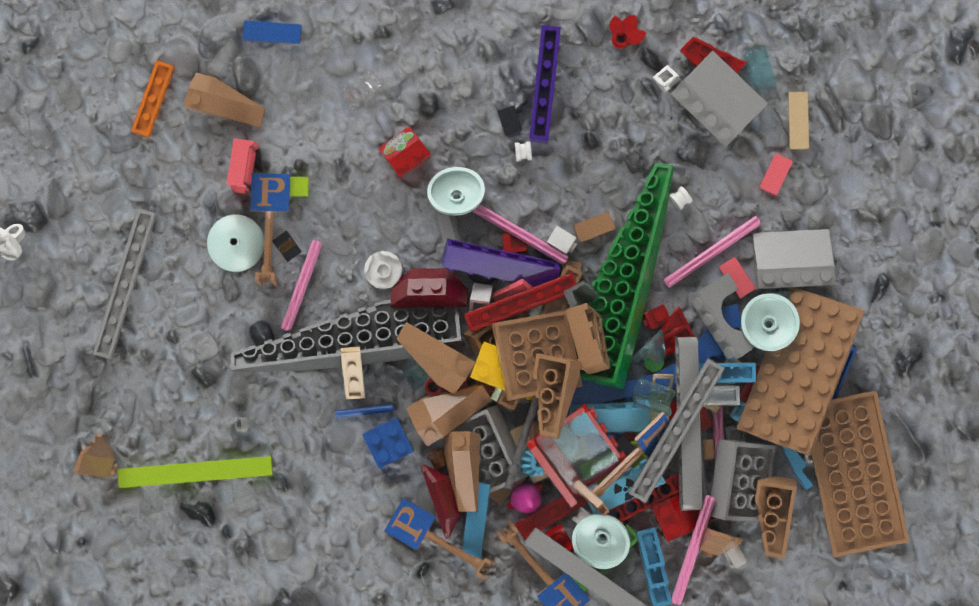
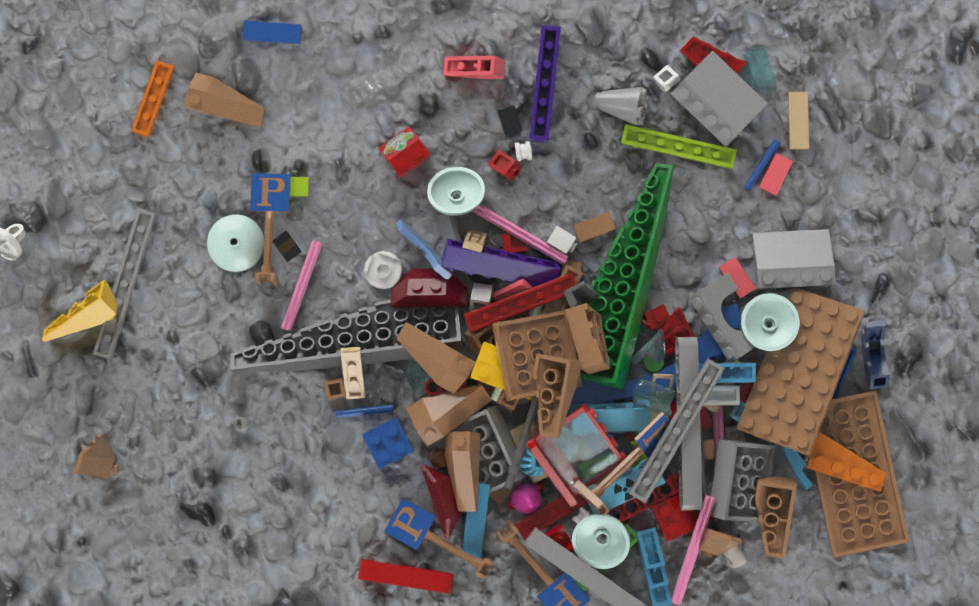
(92, 311): none -> yellow wedge
(195, 472): lime tile -> none
(241, 165): coral window -> none
(334, 389): none -> medium nougat brick
(405, 576): none -> red beam
(430, 254): none -> medium blue tile
(475, 67): none -> coral slope
(475, 240): none -> tan tile
(505, 165): none -> red bracket
(624, 103): none -> light grey cone
(627, 29): red plate -> none
(678, 146): none -> lime plate
(680, 198): white wheel -> none
(712, 252): bright pink axle -> none
(762, 164): none -> blue bar
(837, 461): none -> orange wing
(874, 354): none -> dark blue arch

